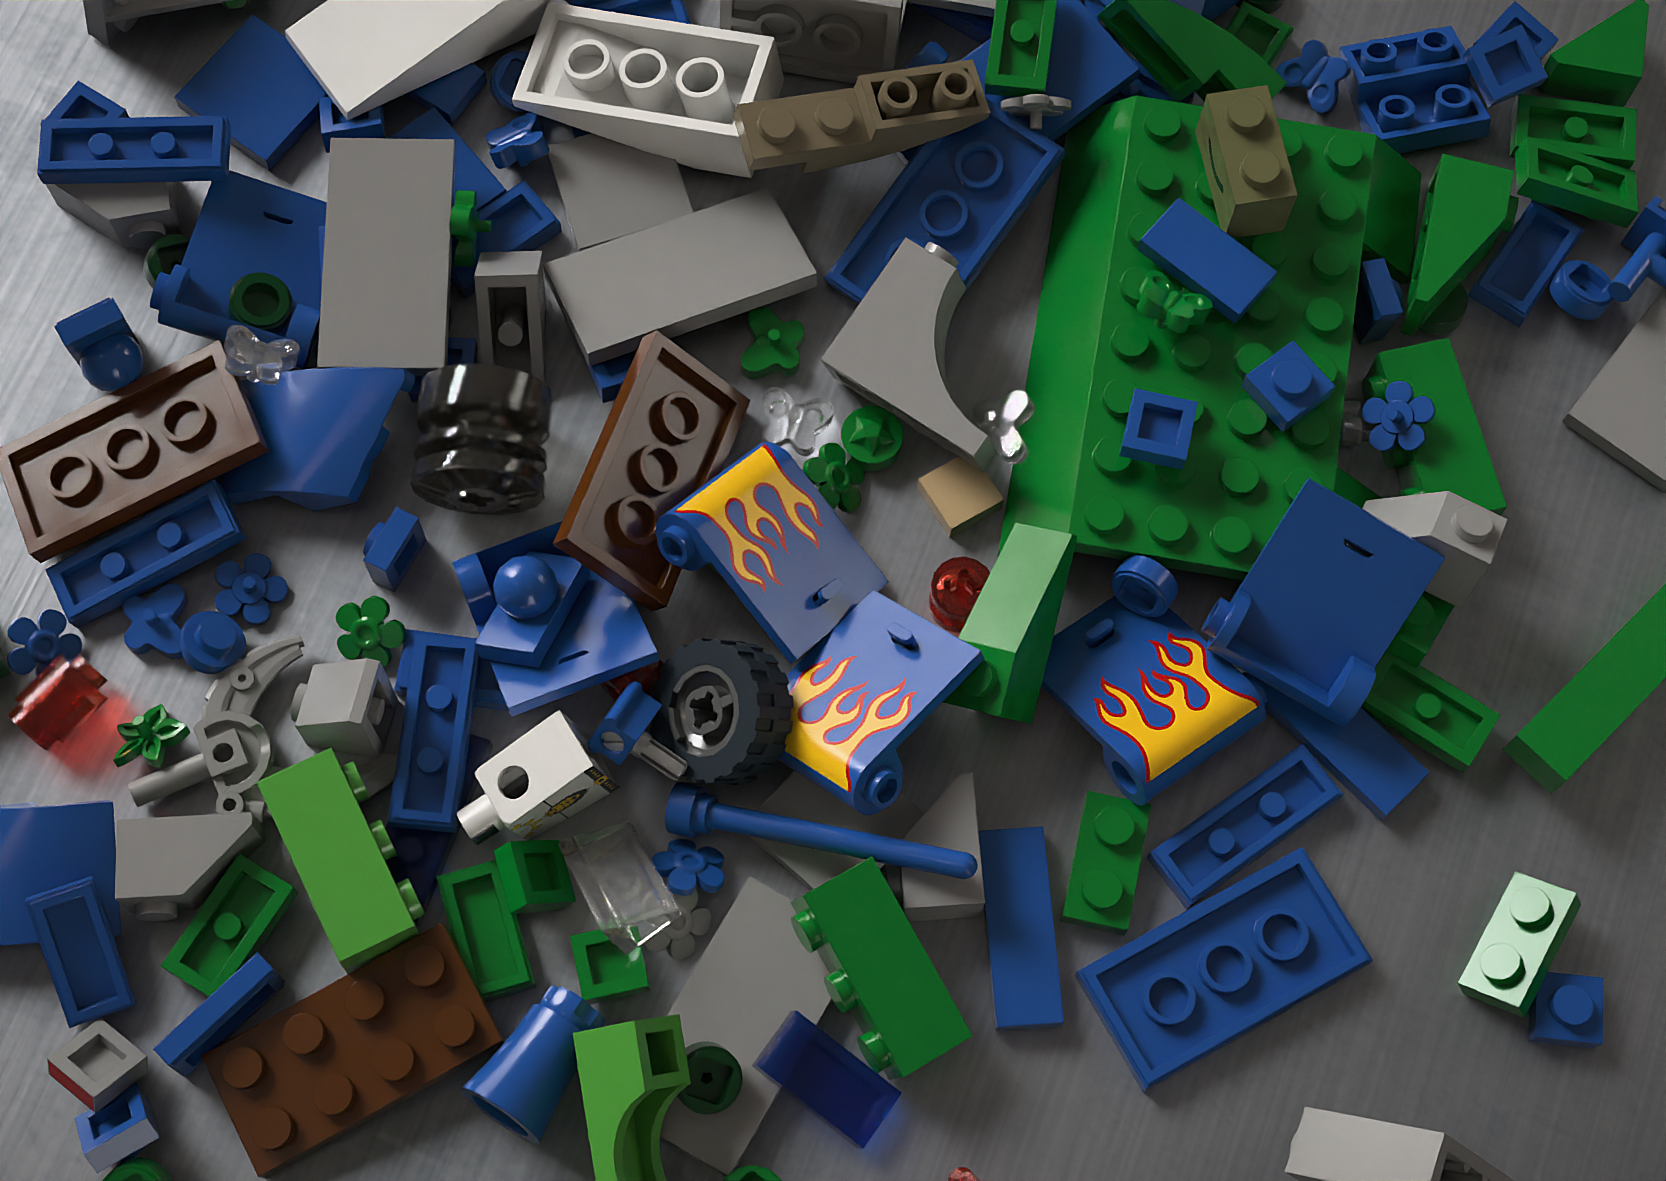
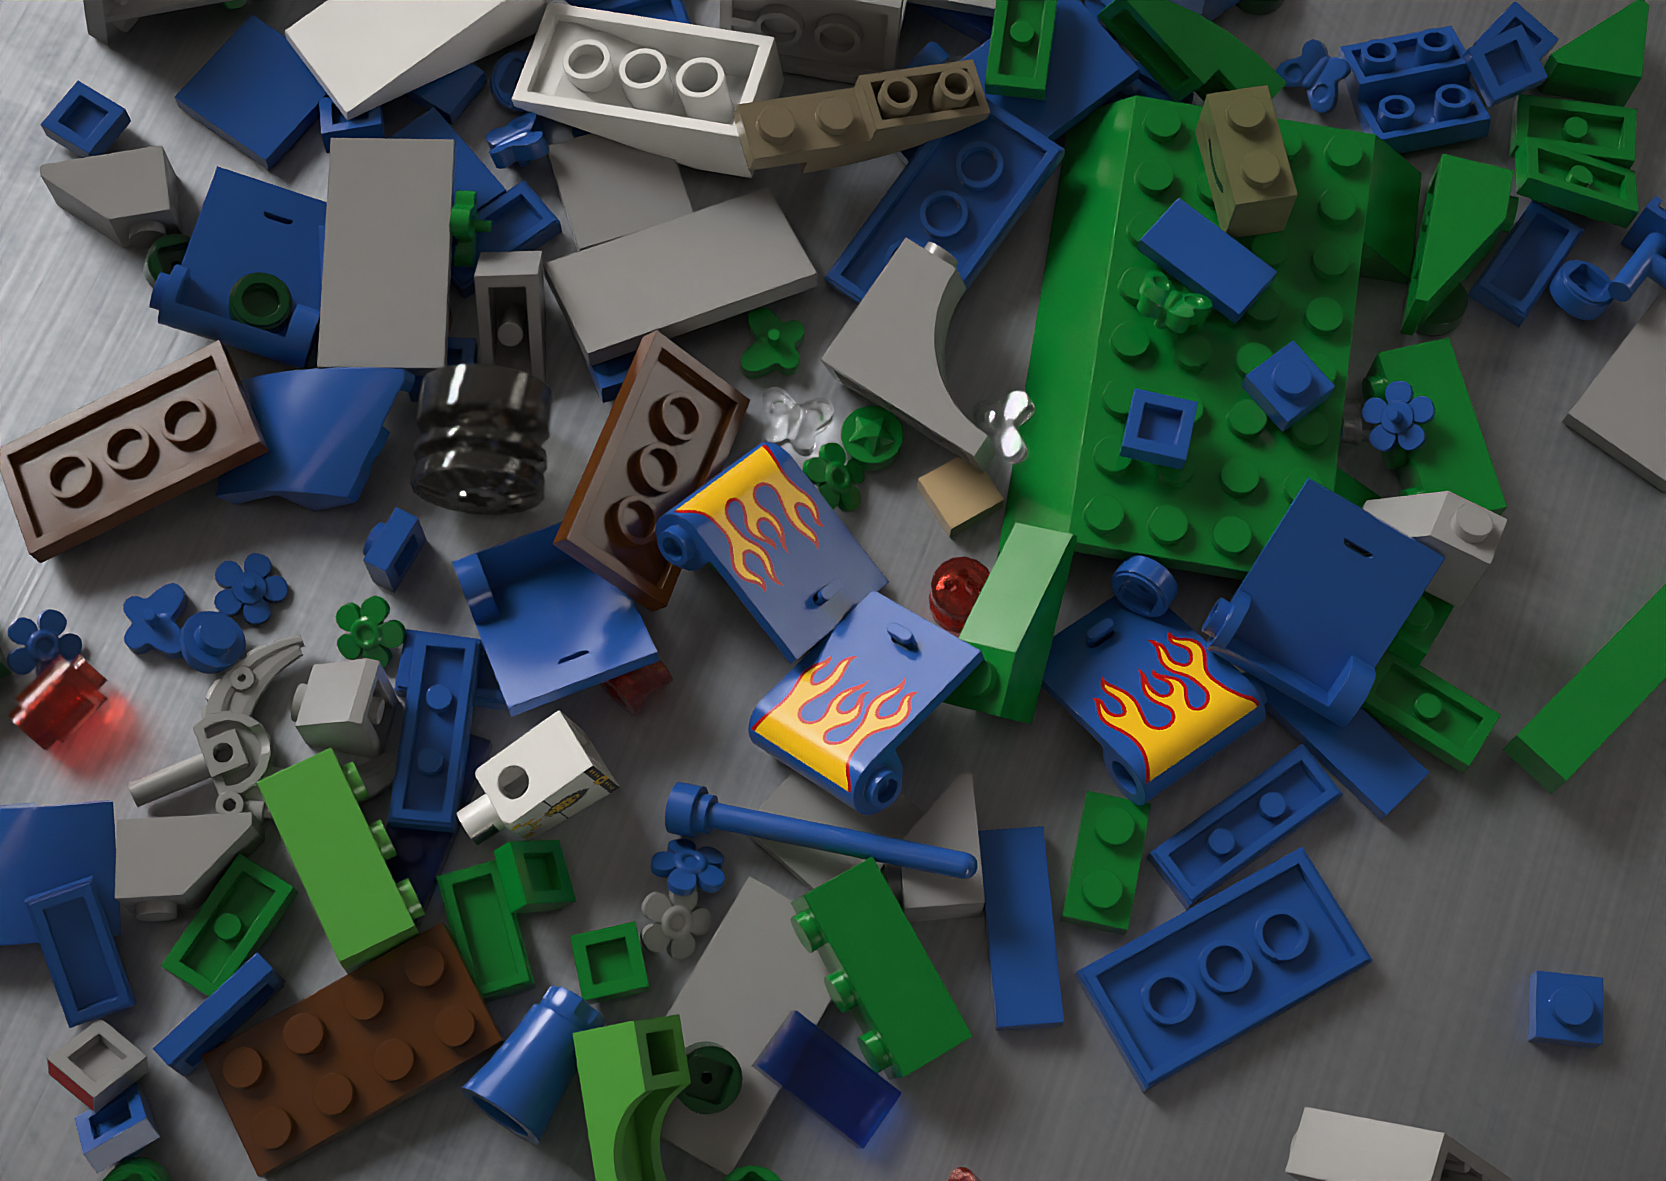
(103, 345): blue tile -> none
(134, 150): blue tile -> none
(145, 553): blue tile -> none
(149, 737): green plant -> none
(256, 358): clear piece -> none
(533, 603): blue tile -> none
(620, 884): clear slope -> none
(625, 733): blue piece -> none
(744, 692): black wheel -> none
(1036, 106): light grey plant -> none
(1260, 32): green tile -> none
(1377, 301): blue plate -> none
(1519, 944): plate -> none

